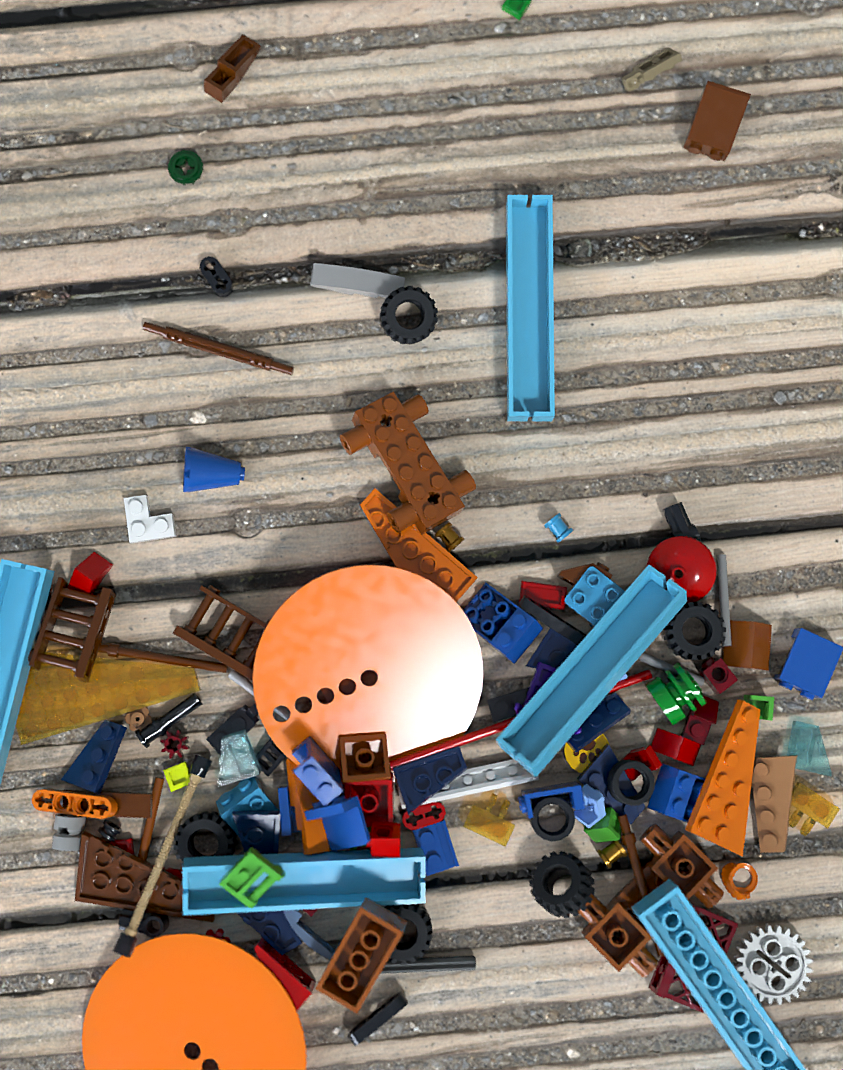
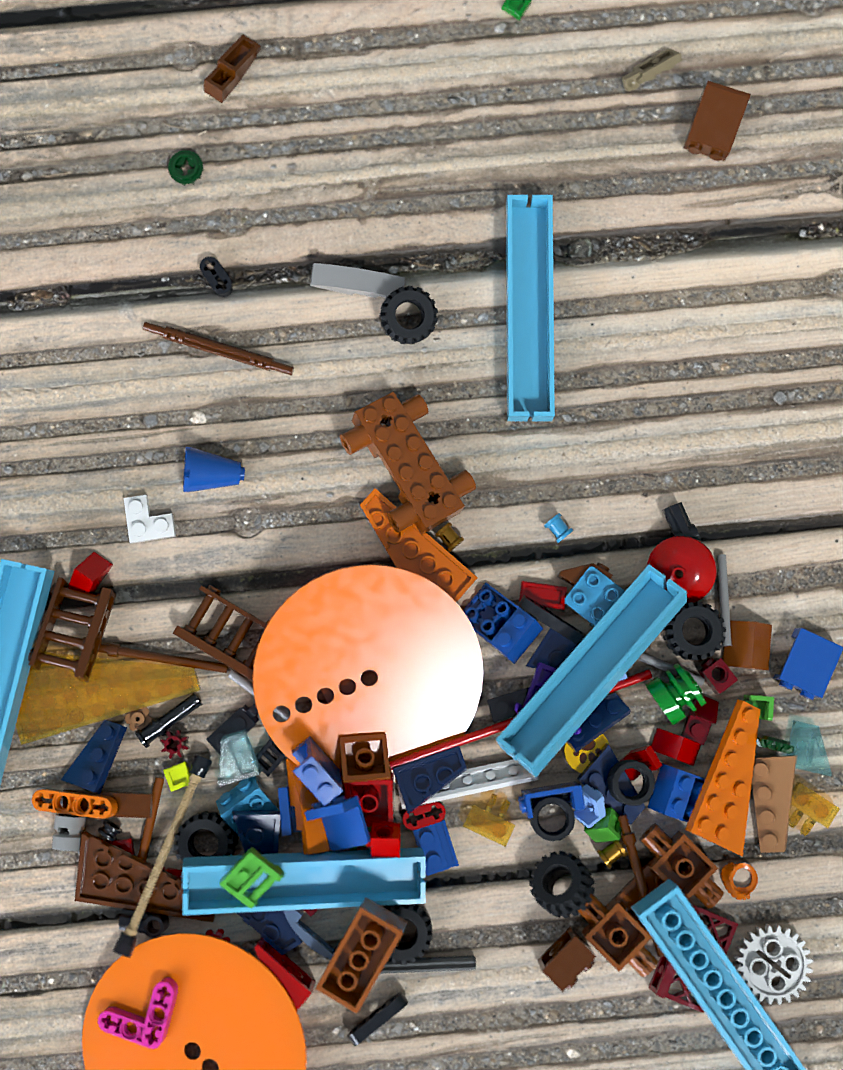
(144, 1025): none -> dark pink beam
(566, 960): none -> reddish brown brick
(775, 744): none -> dark green gear

